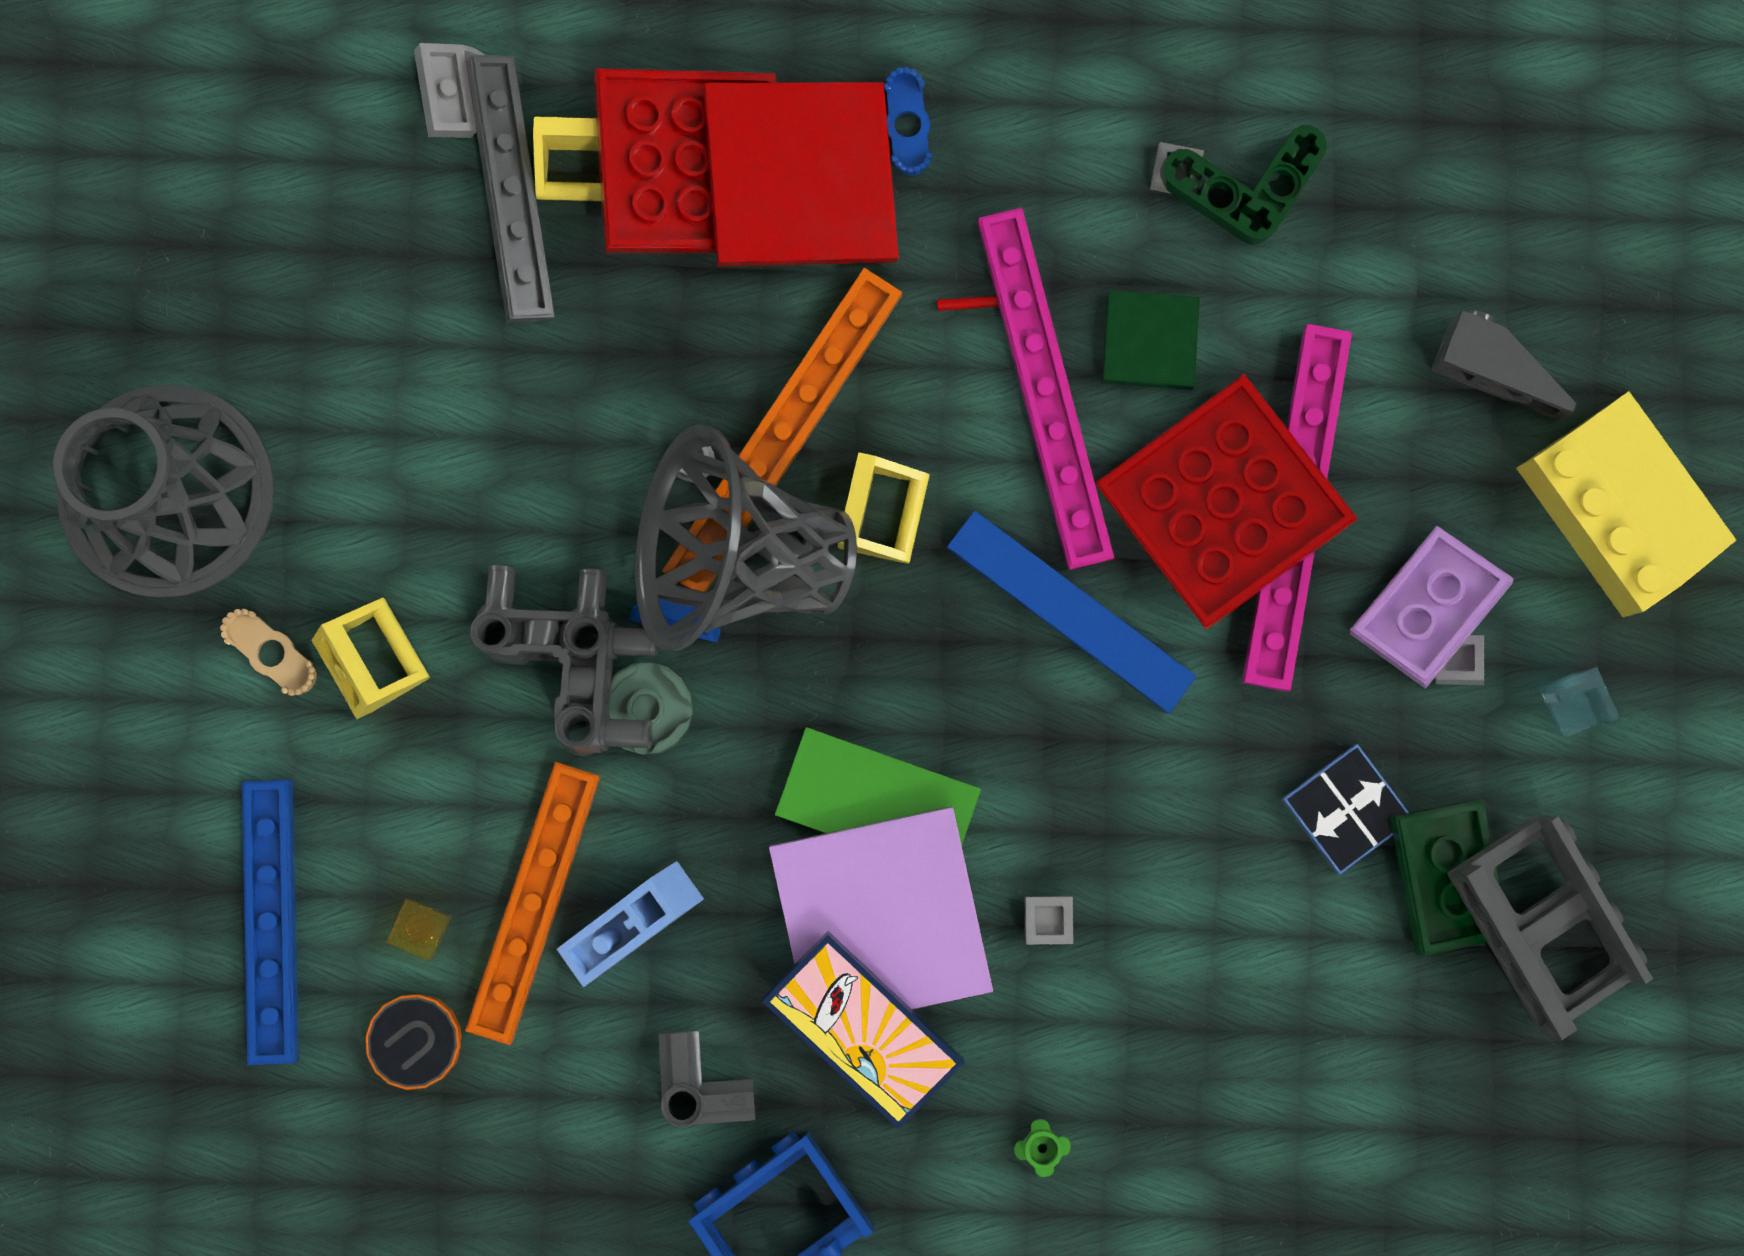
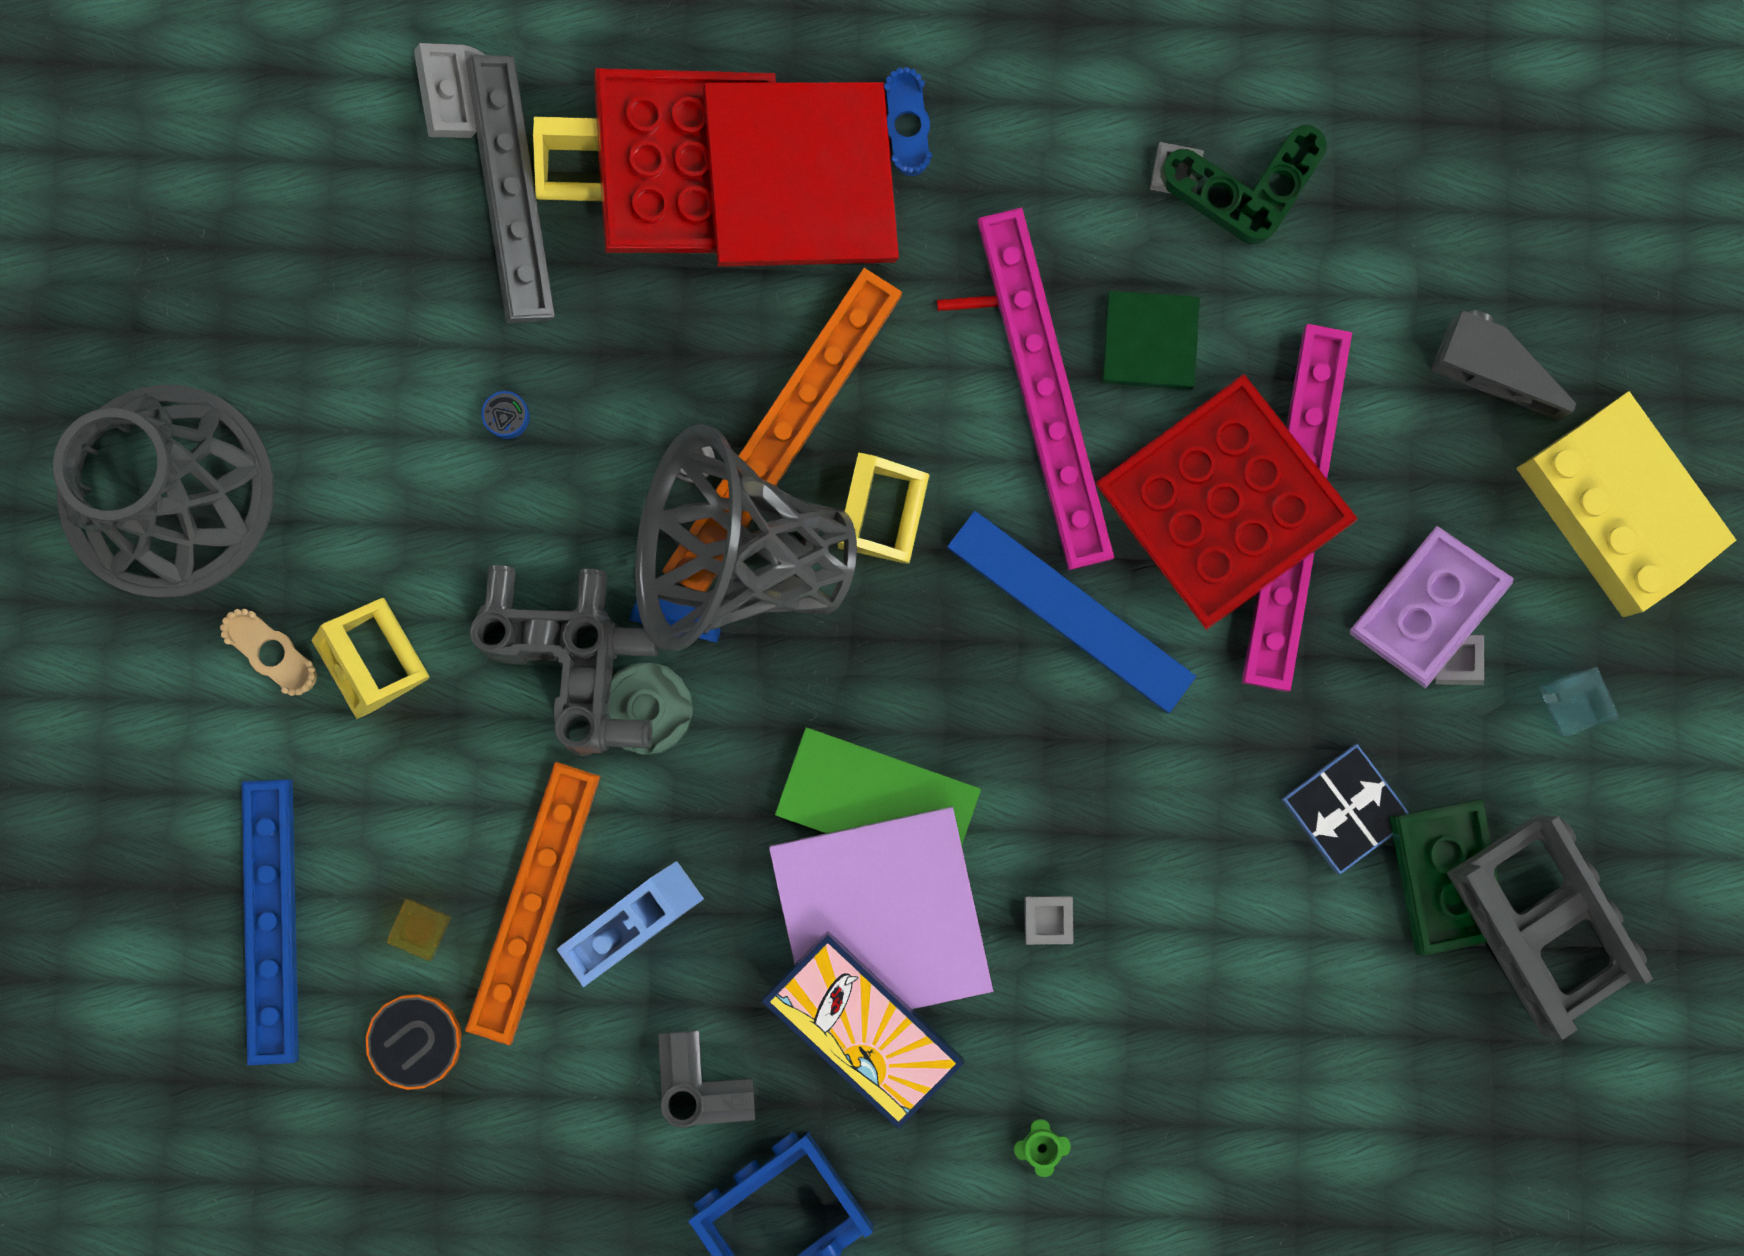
(505, 415): none -> tile

